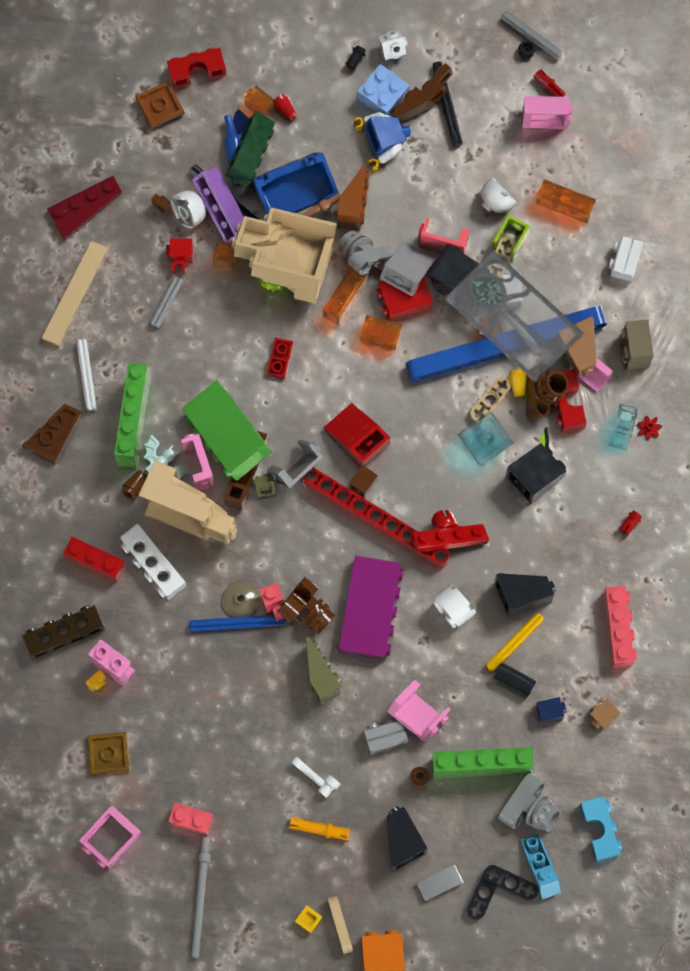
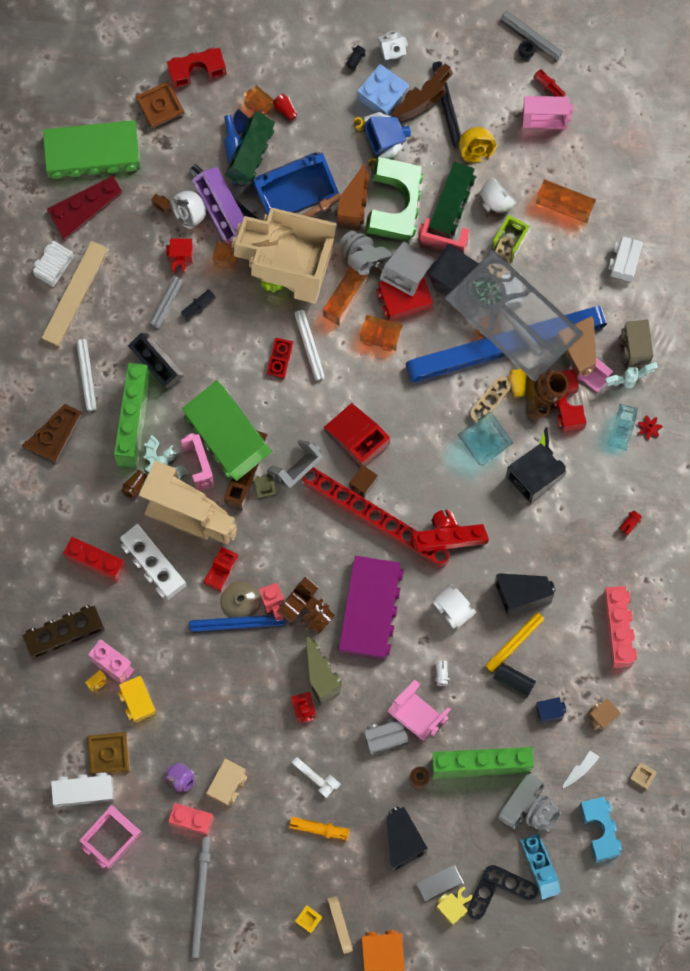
(53, 263): none -> white brick
(82, 790): none -> white brick
(91, 149): none -> bright green brick
(137, 699): none -> yellow brick
(157, 361): none -> black brick
(179, 777): none -> medium lavender head
(198, 304): none -> black axle
(221, 569): none -> red slope
(227, 782): none -> tan brick
(303, 707): none -> red brick
(309, 345): none -> white axle
(407, 179): none -> arch
(441, 673): none -> white pin
(451, 200): none -> dark green brick
(452, 907): none -> light yellow brick
(476, 144): none -> yellow cylinder
(579, 771): none -> white sticker
(630, 376): none -> light aqua animal
(643, 776): none -> tan tile

